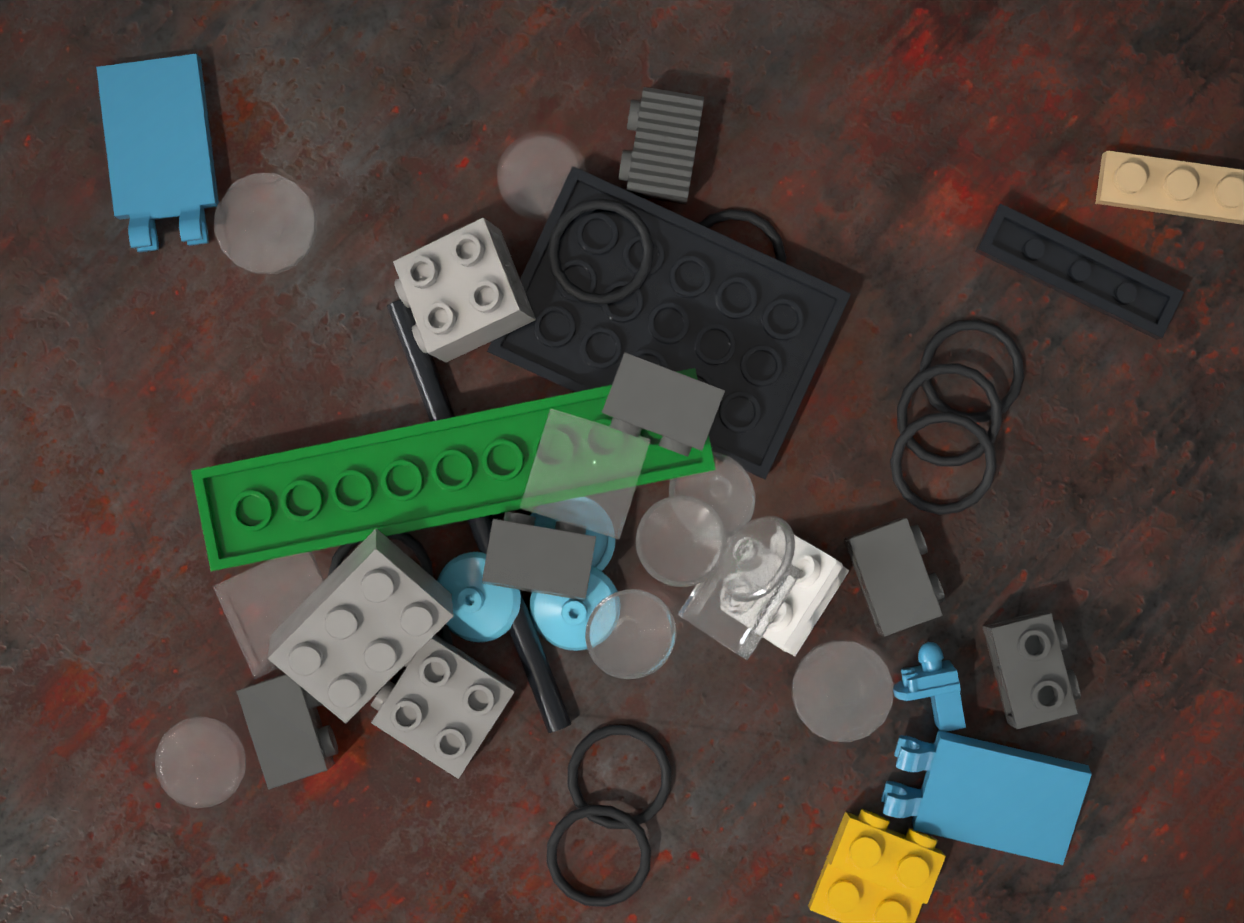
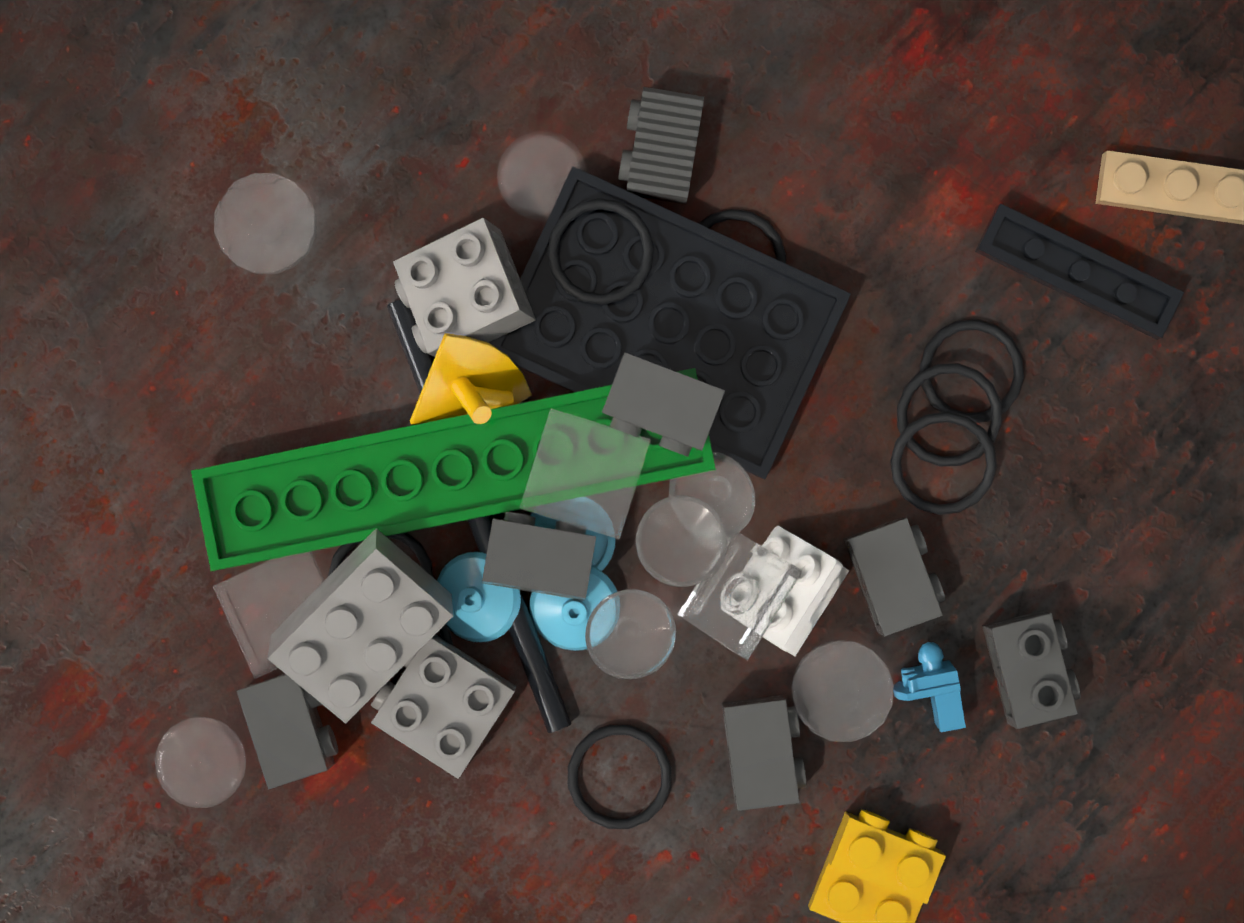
(158, 146): dark azure tile -> none
(469, 380): none -> yellow shield
(600, 810): black piece -> none
(757, 558): clear piece -> none
(762, 752): none -> dark grey brick
(989, 795): dark azure tile -> none

